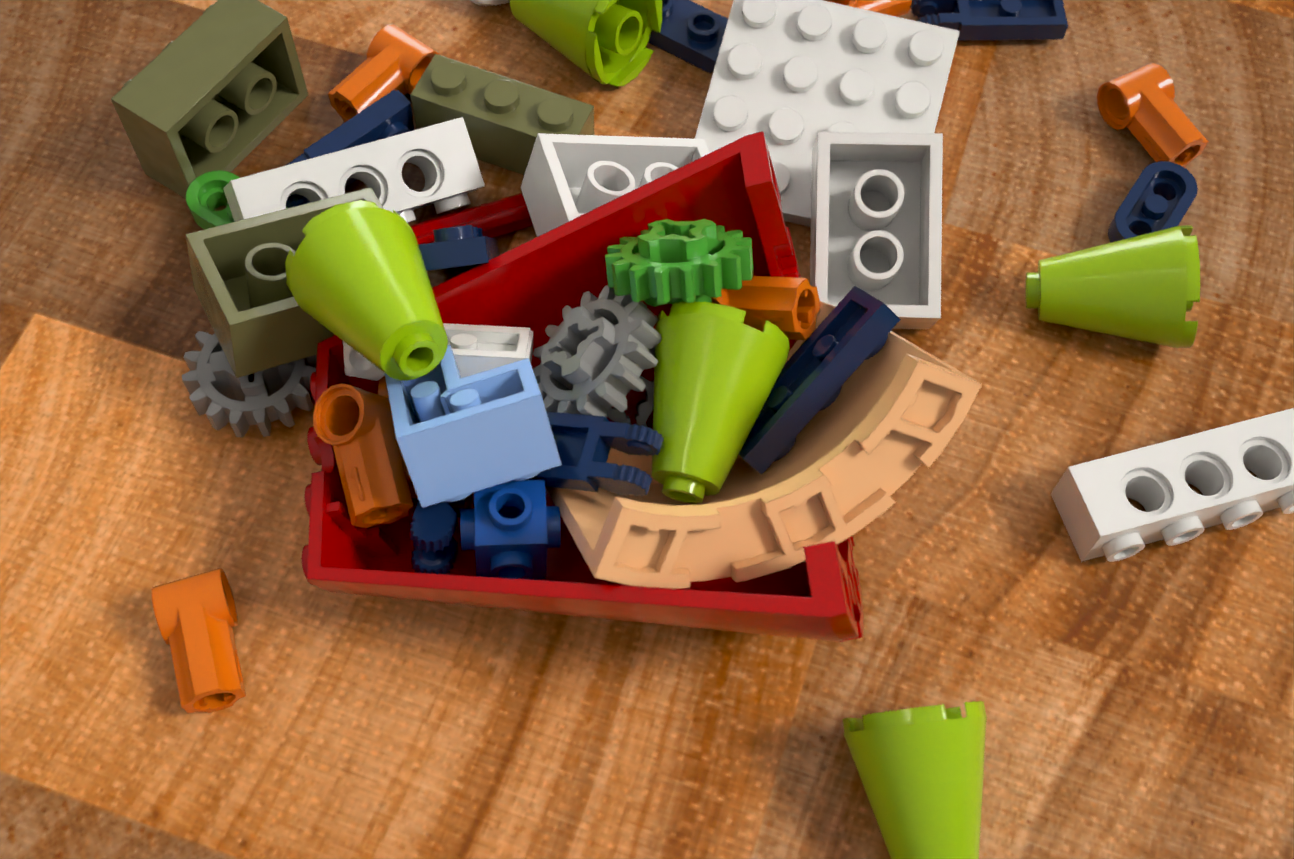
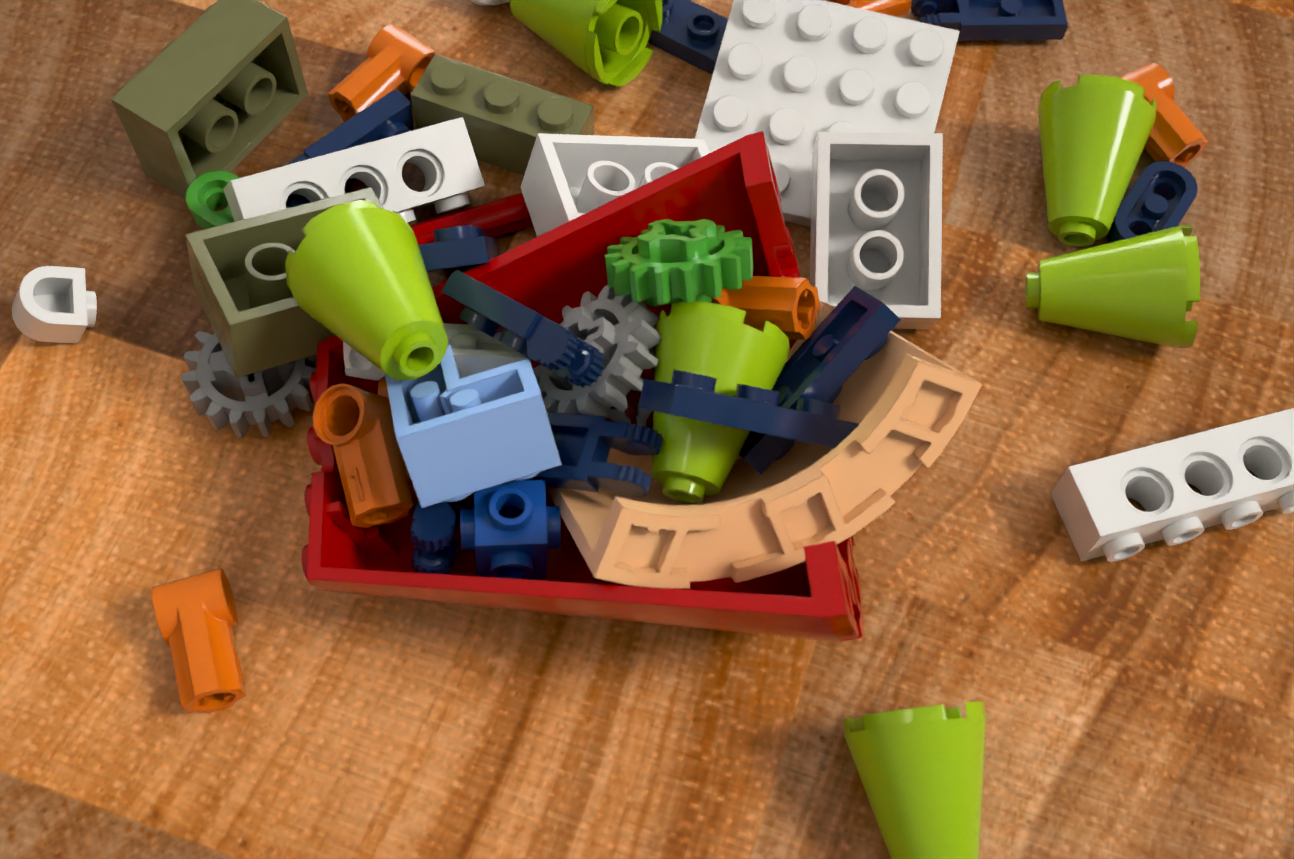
(54, 305): none -> white plate
(525, 330): none -> dark blue hinge
(751, 409): none -> dark blue plate
(1090, 152): none -> lime cone

